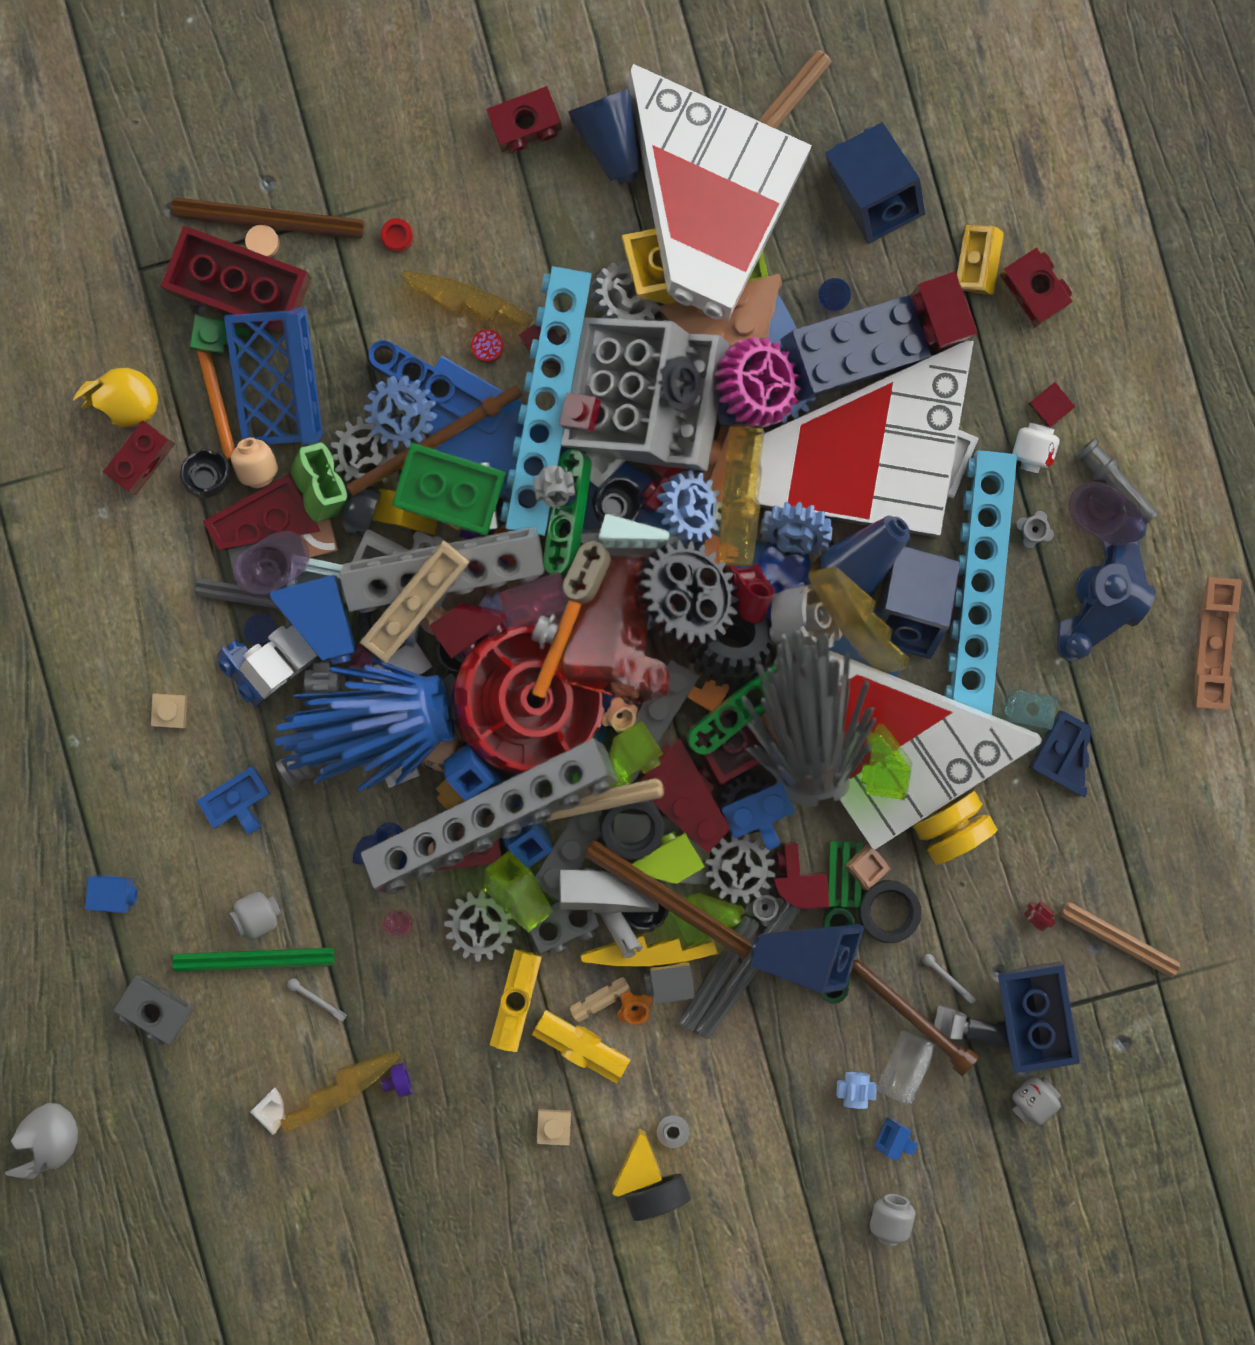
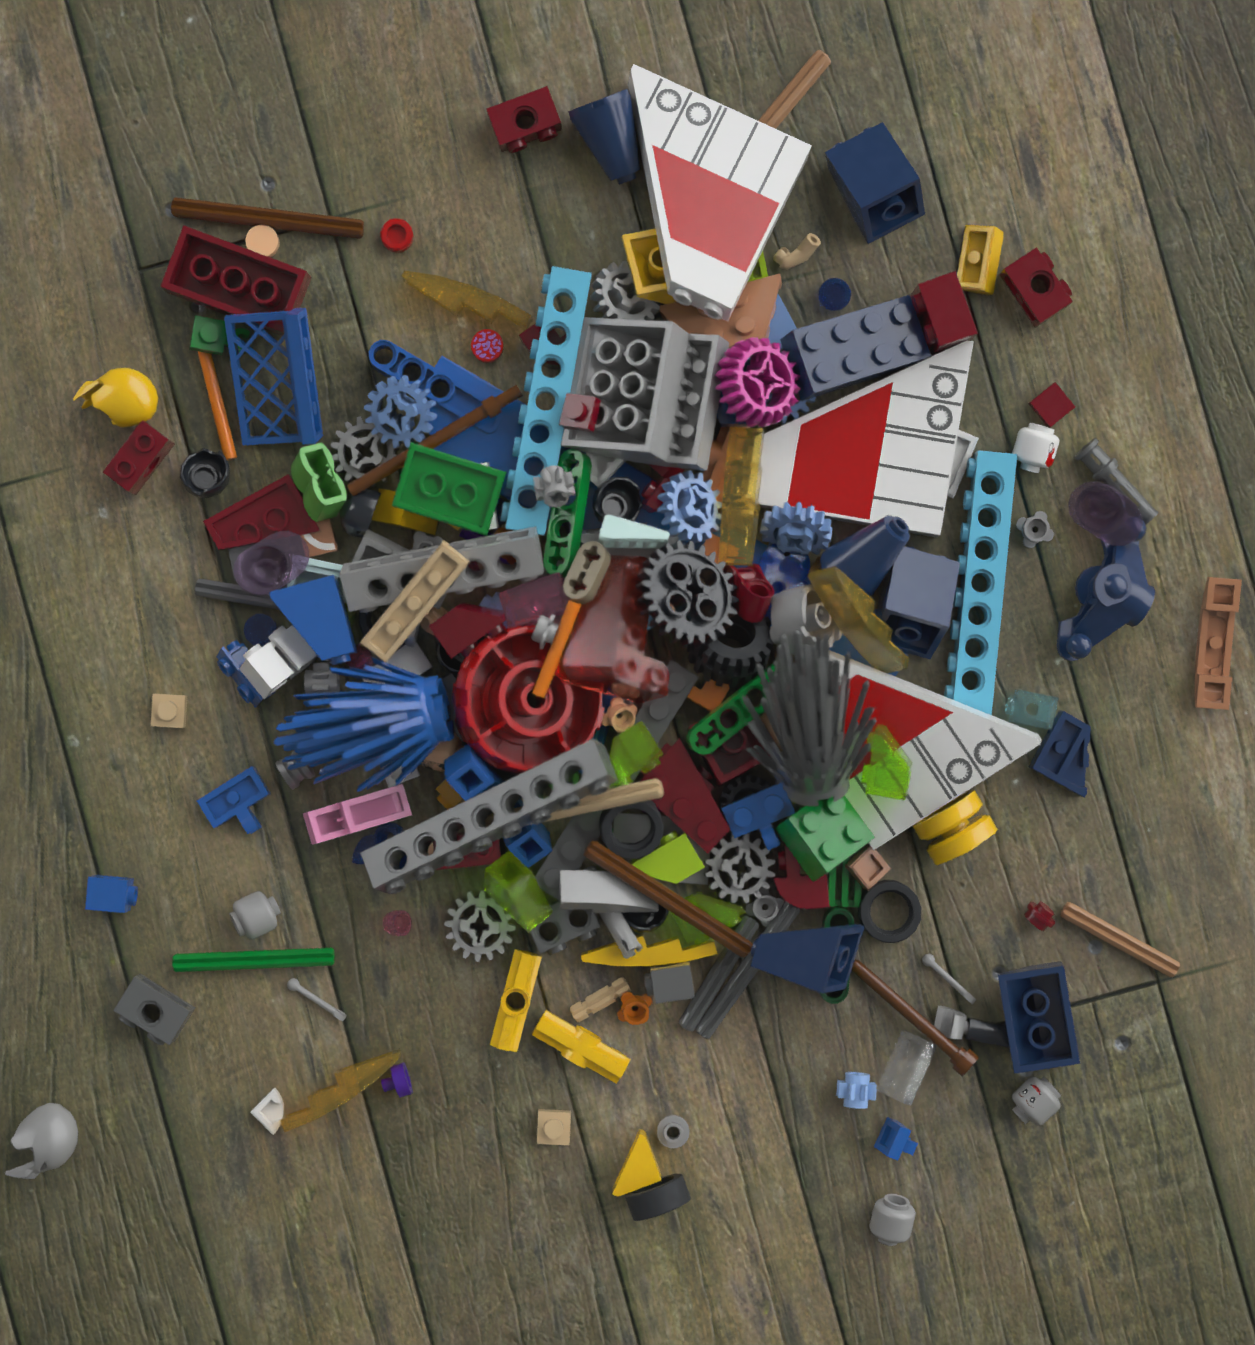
(254, 462): light nougat head -> none
(357, 814): none -> bright pink slope
(680, 369): black gear -> none
(799, 255): none -> tan arm
(824, 835): none -> green brick

